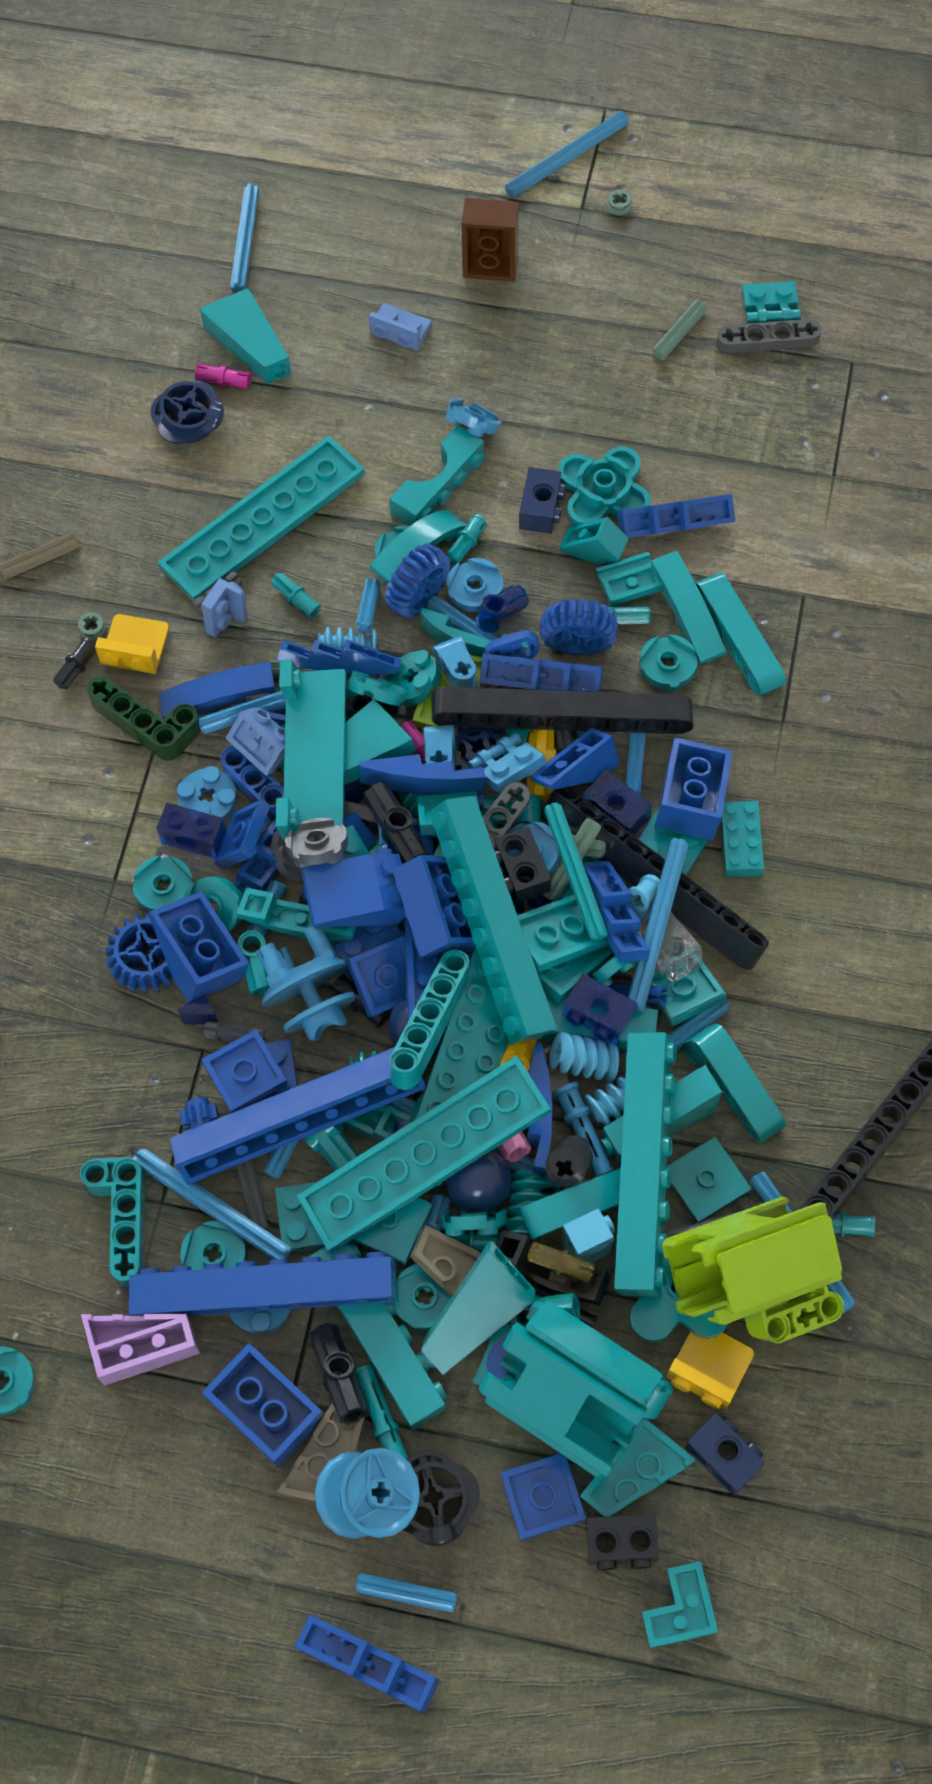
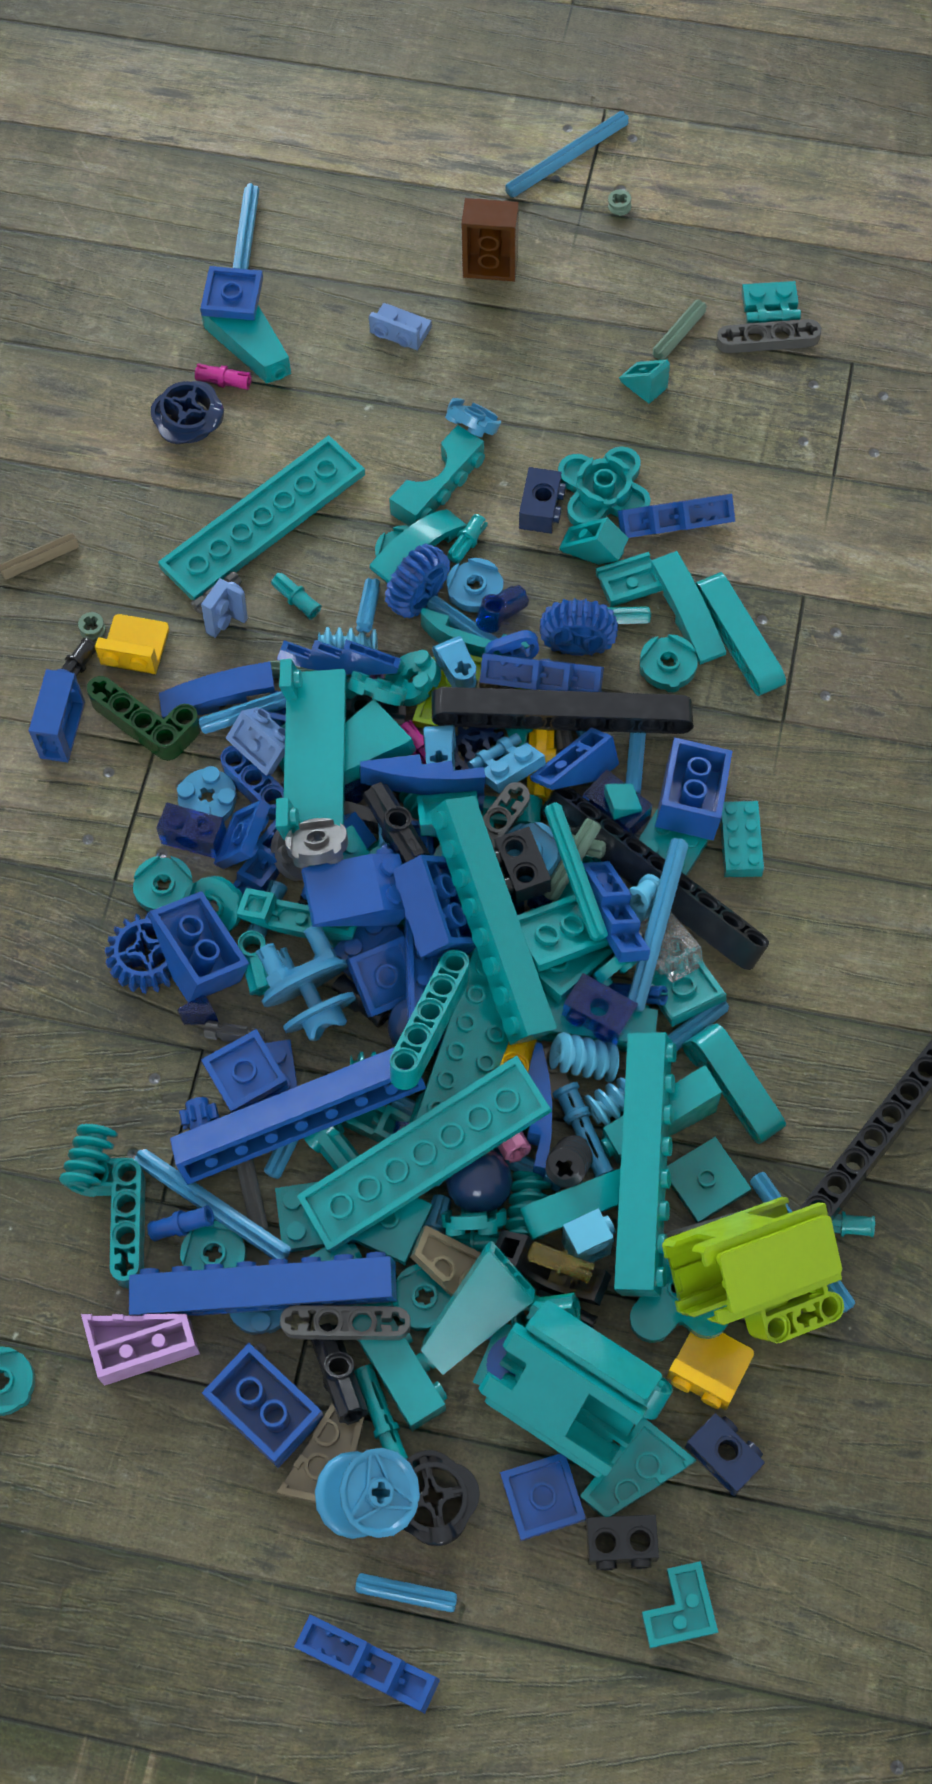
(57, 715): none -> blue window
(85, 1158): none -> teal piece
(180, 1223): none -> blue pin
(231, 293): none -> blue plate
(345, 1316): none -> dark grey beam
(622, 800): none -> teal slope
(647, 378): none -> teal slope

